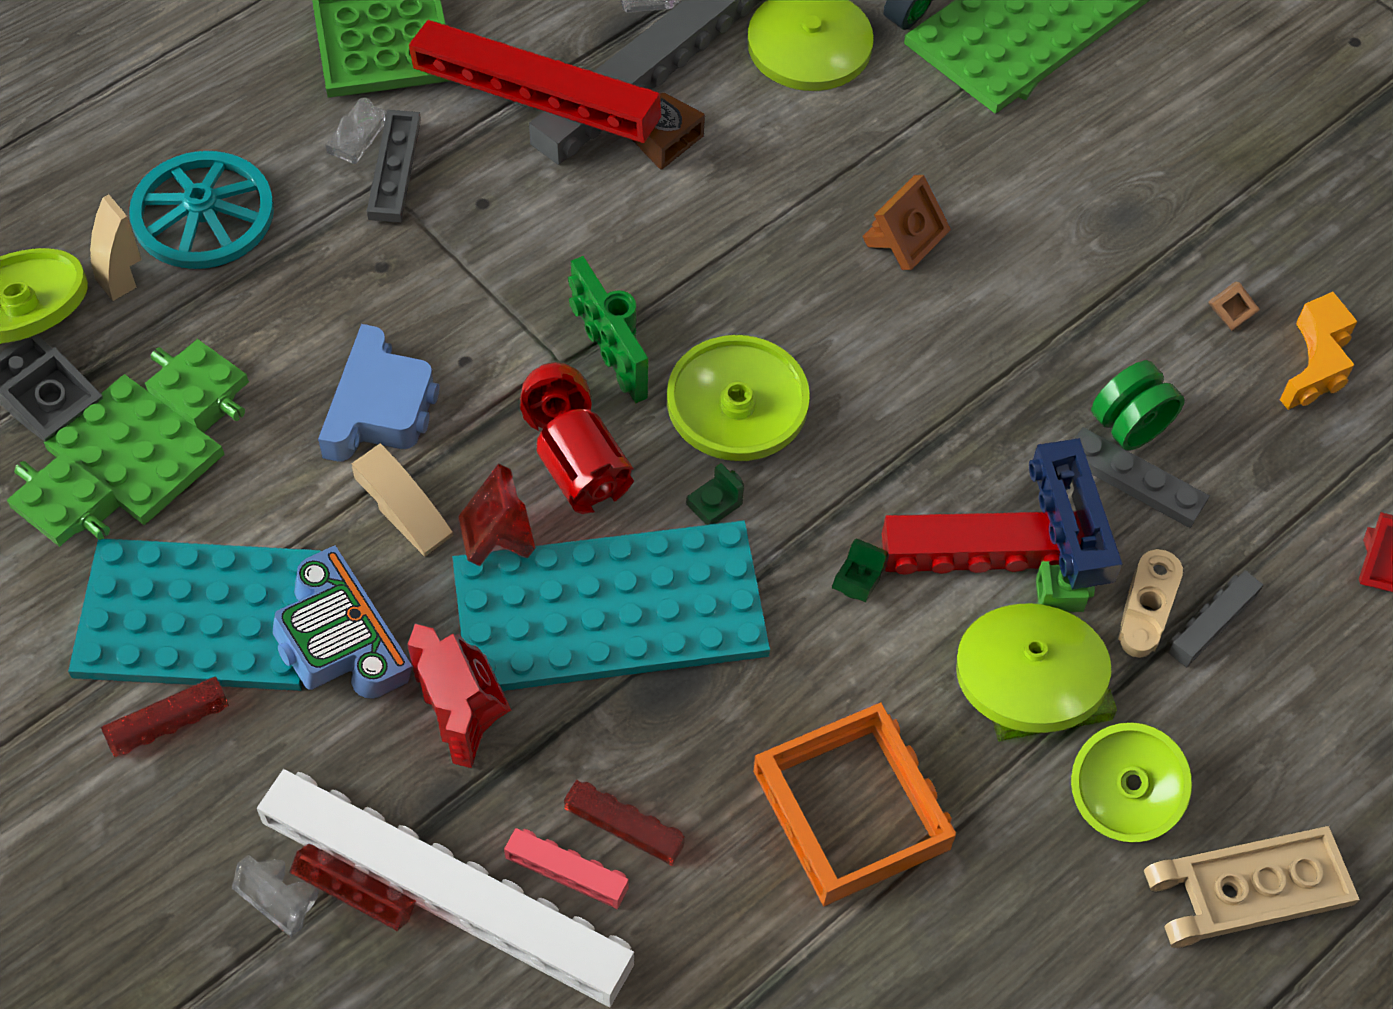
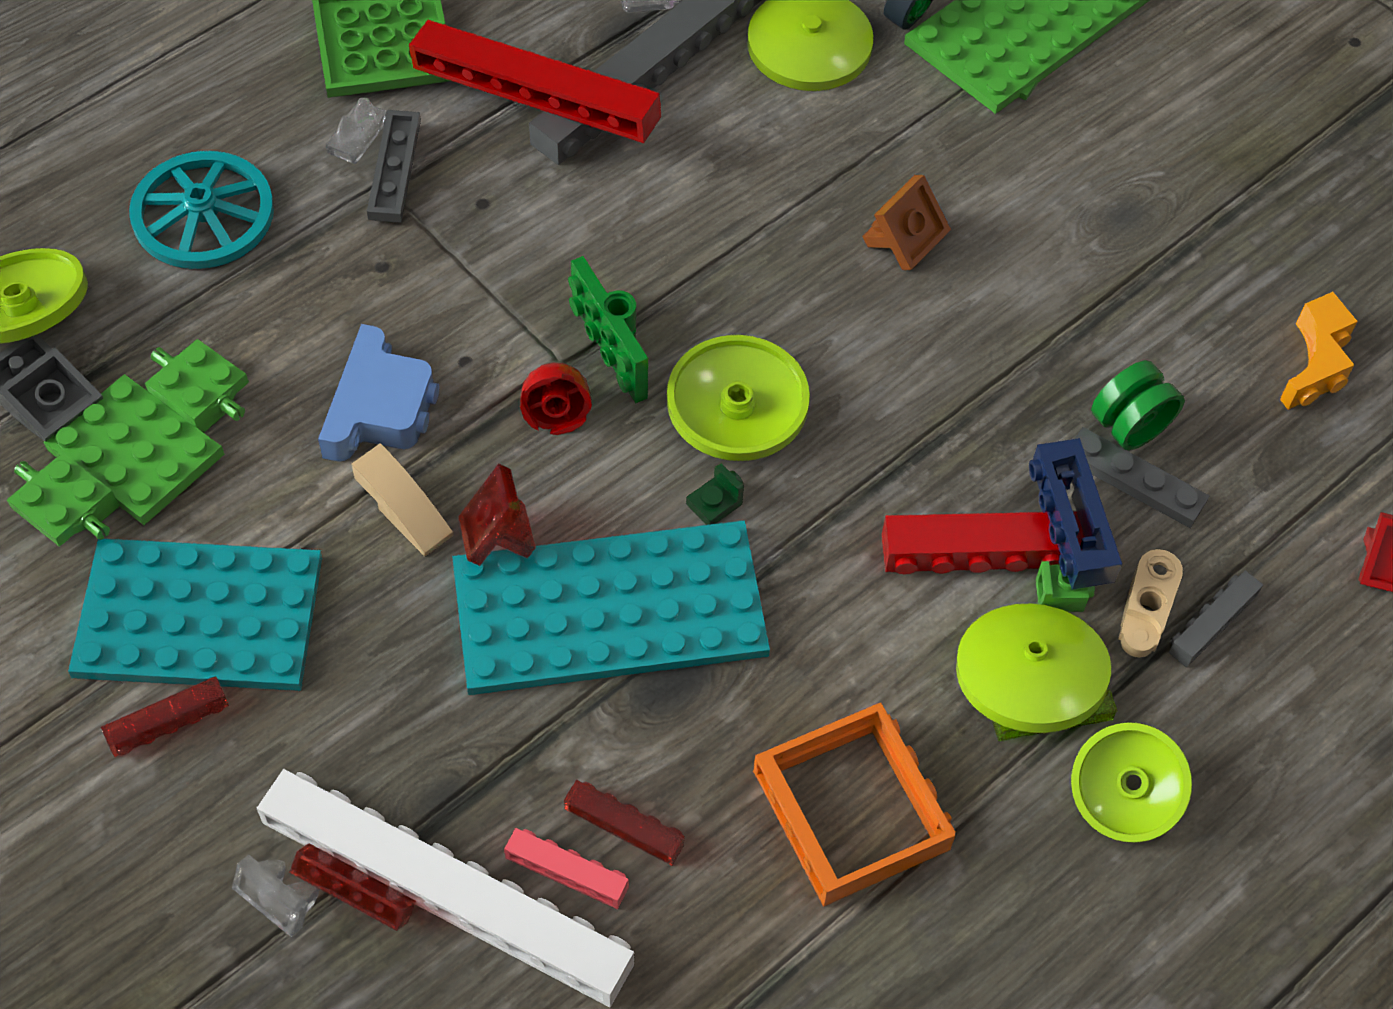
(113, 249): tan slope -> none
(338, 630): brick -> none
(459, 688): red slope -> none
(584, 459): red cylinder -> none
(674, 133): reddish brown torso -> none
(860, 570): dark green bracket -> none
(1234, 305): medium nougat slope -> none
(1271, 879): tan hinge -> none

